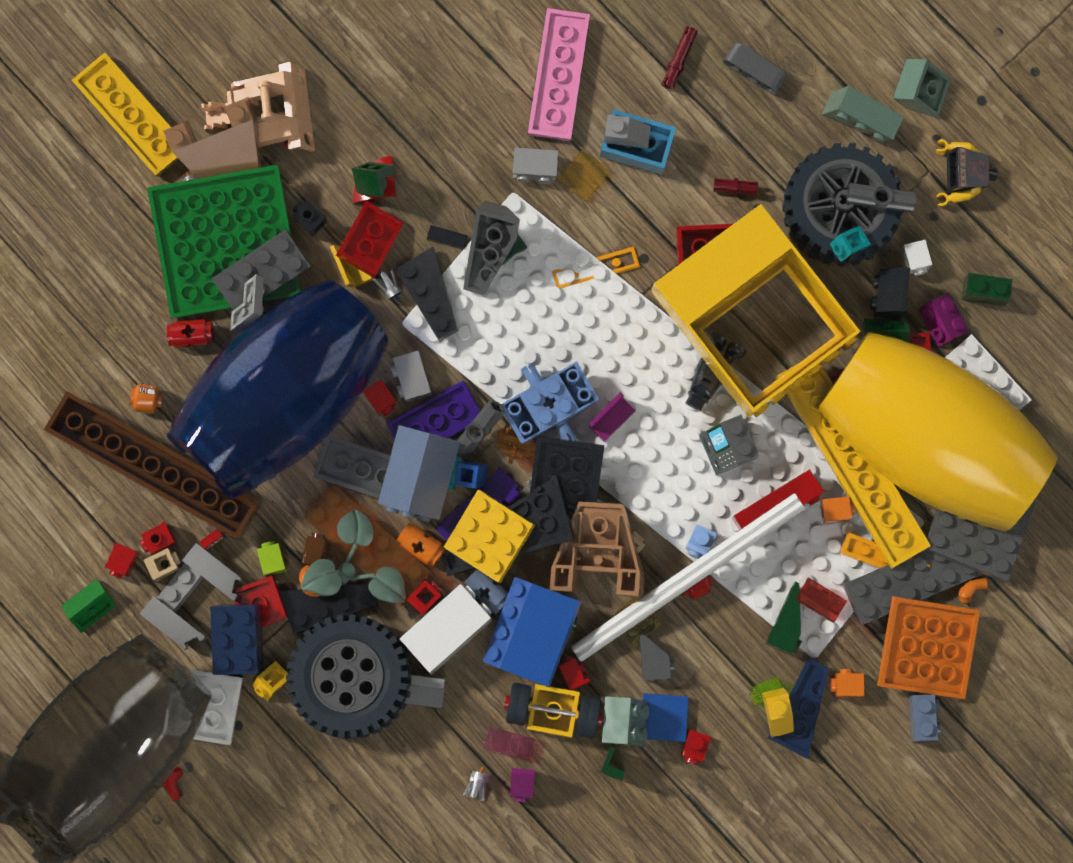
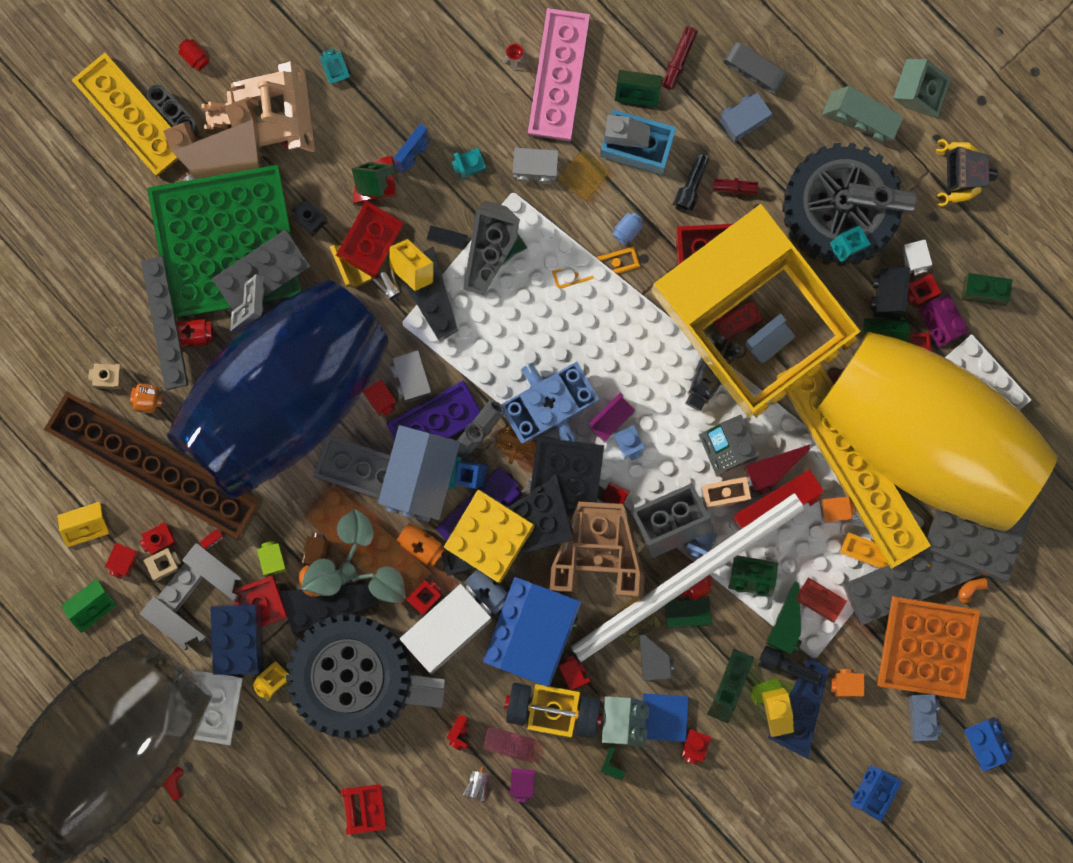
(82, 524): none -> yellow panel
(112, 381): none -> tan brick
(164, 323): none -> dark grey plate
(169, 102): none -> dark grey beam
(193, 54): none -> red brick
(334, 65): none -> teal bracket
(371, 809): none -> red plate
(411, 264): none -> yellow panel
(413, 146): none -> blue plate
(459, 728): none -> red bracket
(468, 163): none -> teal bracket
(514, 53): none -> red piece
(615, 494): none -> red tile
(628, 228): none -> medium blue brick
(629, 443): none -> medium blue bracket
(638, 88): none -> dark green panel
(672, 520): none -> dark grey brick
(687, 196): none -> black piece
(688, 613): none -> dark green panel
(725, 493): none -> light nougat brick
(730, 686): none -> clear green slope
(738, 320): none -> red tile
(745, 117): none -> sand blue brick
(753, 576): none -> dark green bracket
(768, 472): none -> dark red slope
(770, 339): none -> light blue panel
(774, 660): none -> black piece
(876, 792): none -> blue bracket
(928, 286): none -> red brick
(989, 743): none -> blue bracket

